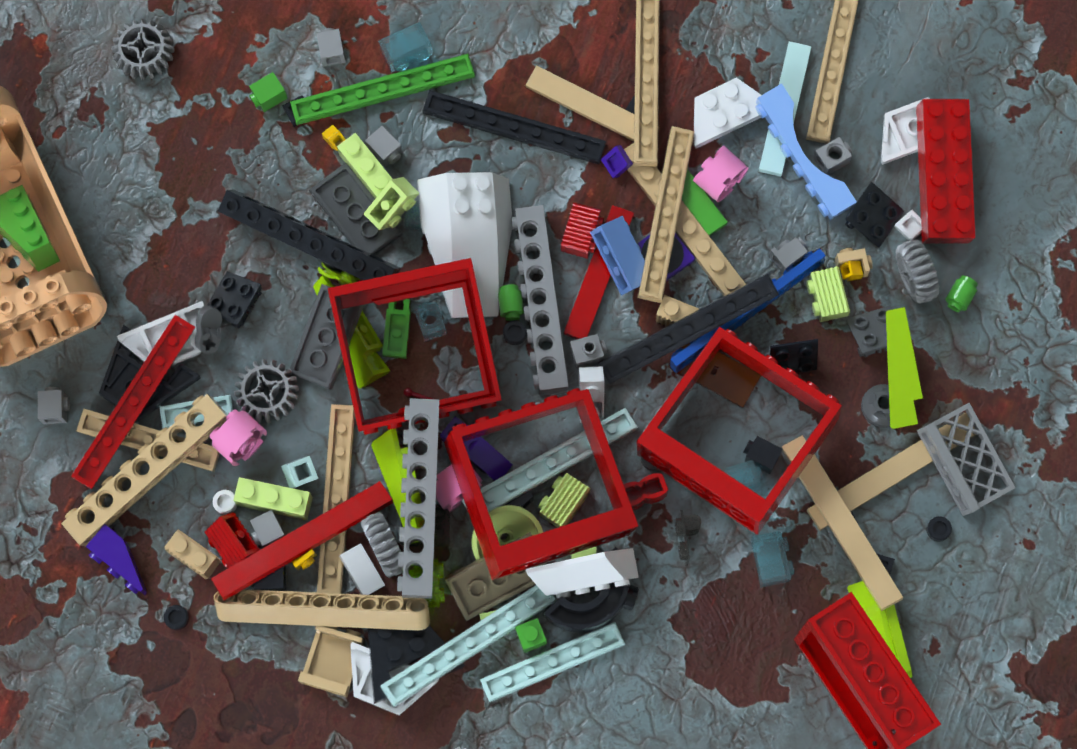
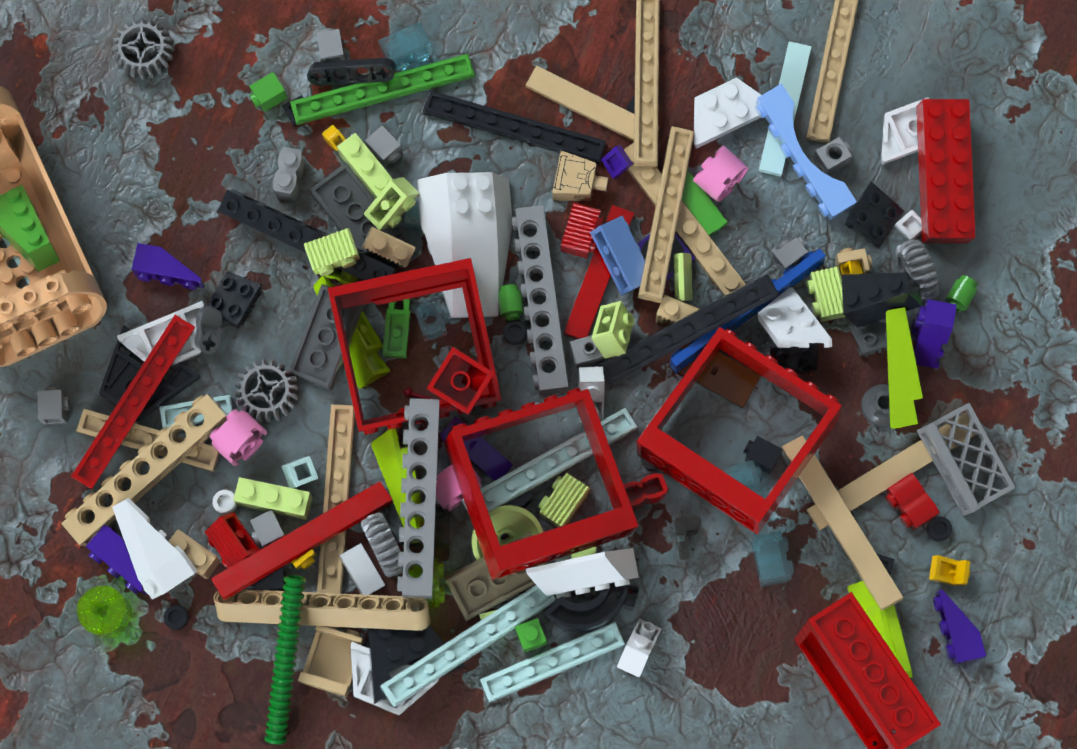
(91, 607): none -> clear neon green brick
(153, 557): none -> white wedge
(157, 264): none -> dark purple slope
(285, 660): none -> green piece
(287, 177): none -> light grey brick
(331, 252): none -> yellowish green brick
(350, 68): none -> black beam
(388, 247): none -> tan brick
(460, 381): none -> red slope
(576, 179): none -> tan torso
(613, 329): none -> yellowish green brick
(639, 647): none -> white slope
(683, 276): none -> yellowish green slope
(792, 323): none -> white wing
(871, 295): none -> black wedge
(912, 502): none -> red brick
(931, 330): none -> dark purple wedge
(949, 571): none -> yellow bracket
(962, 636): none -> dark purple slope

